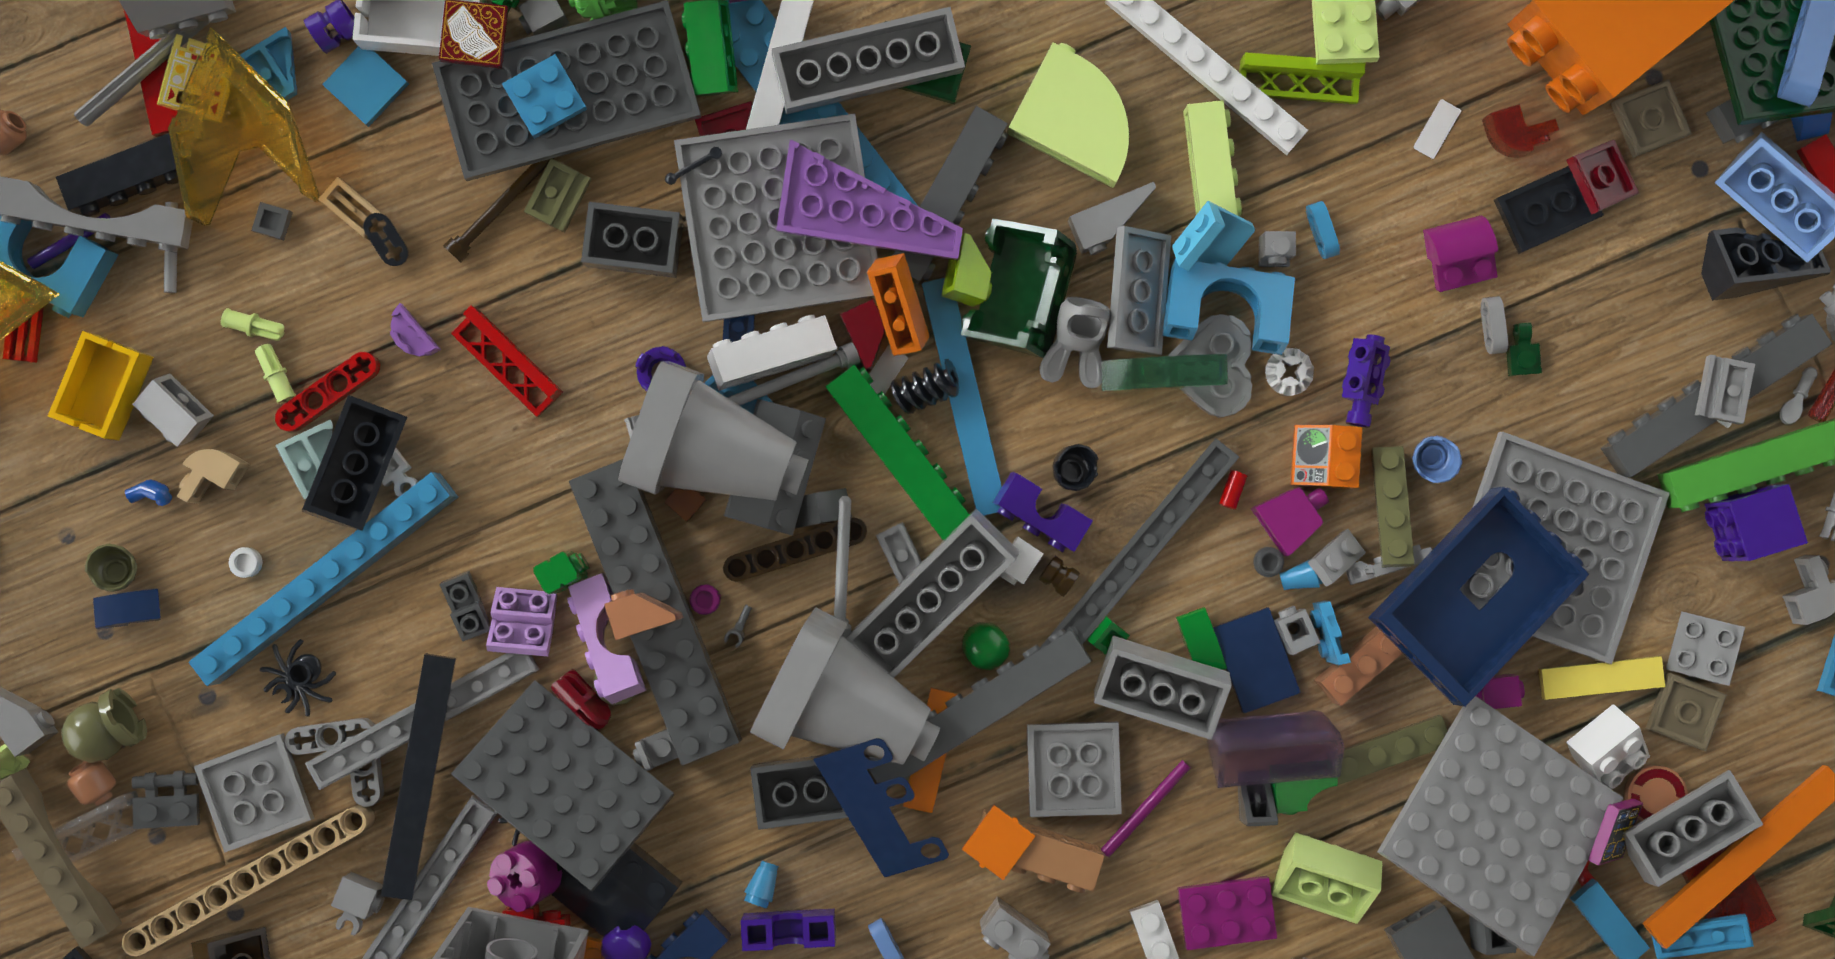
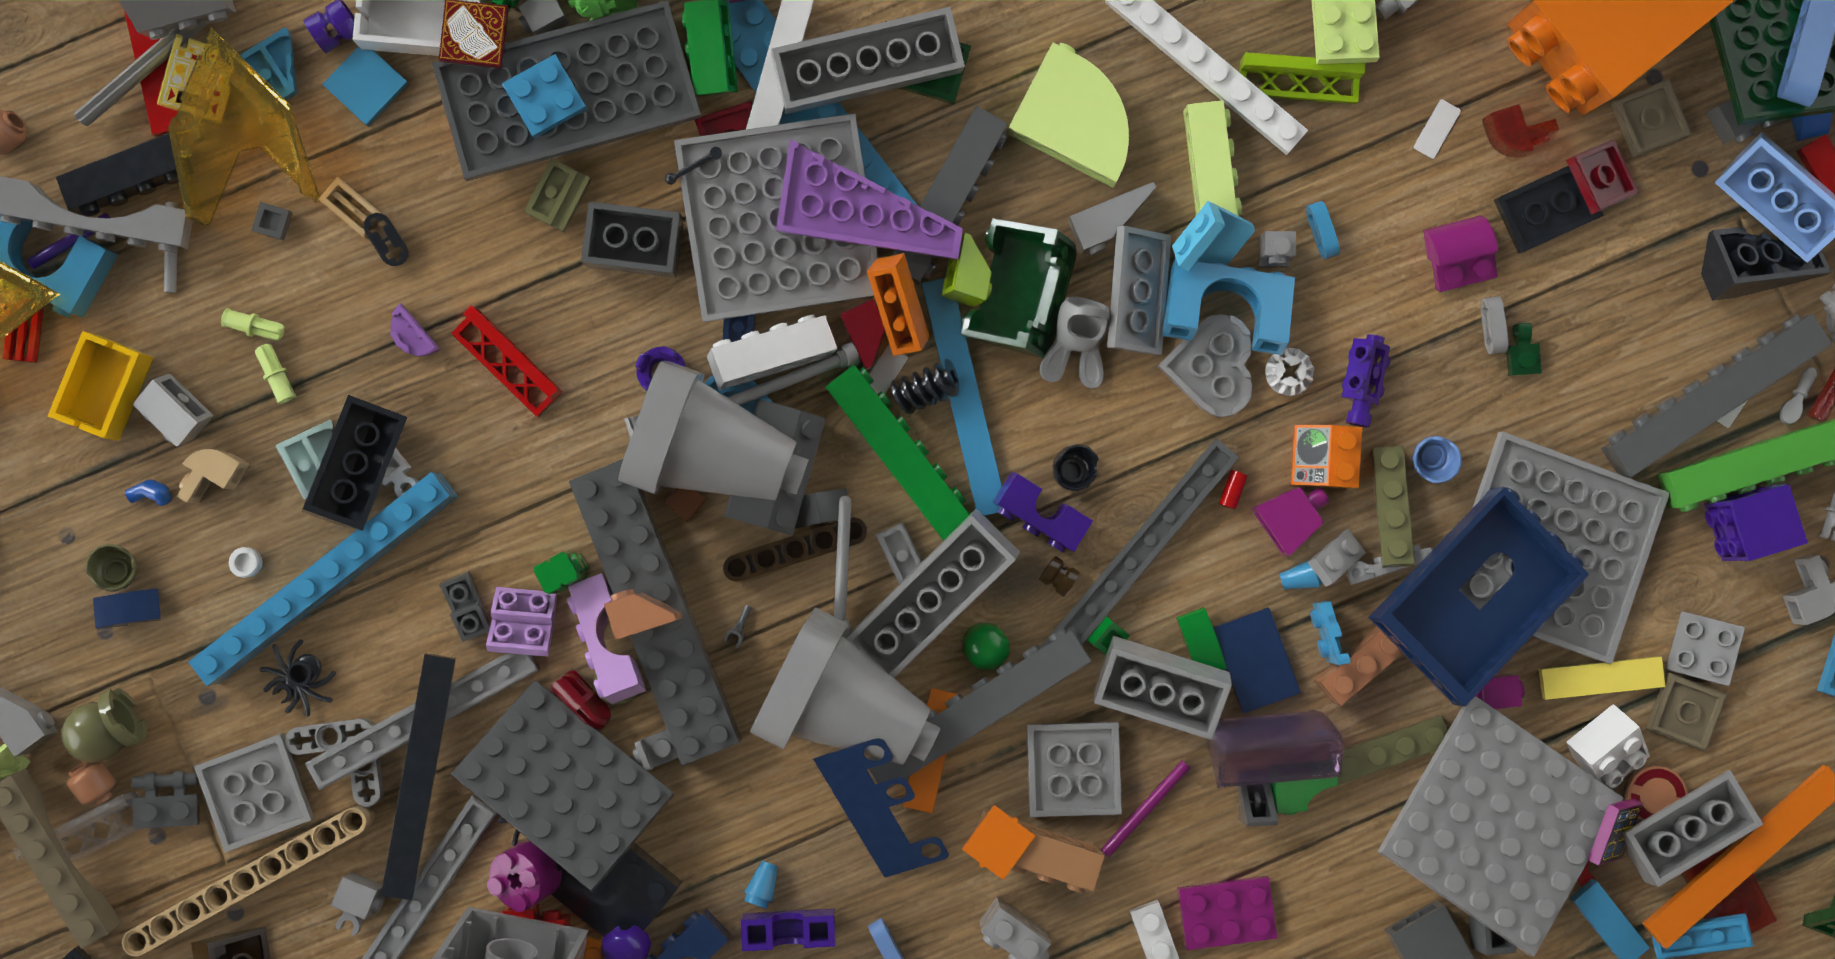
(325, 388): red beam -> none
(460, 245): dark brown piece -> none
(705, 599): magenta tile -> none
(792, 793): dark grey brick -> none
(1024, 564): white brick -> none
(1165, 372): clear green slope -> none
(1268, 562): dark grey plate -> none
(1305, 635): light grey brick -> none
(1327, 878): yellowish green slope -> none
(1725, 389): light grey plate -> none

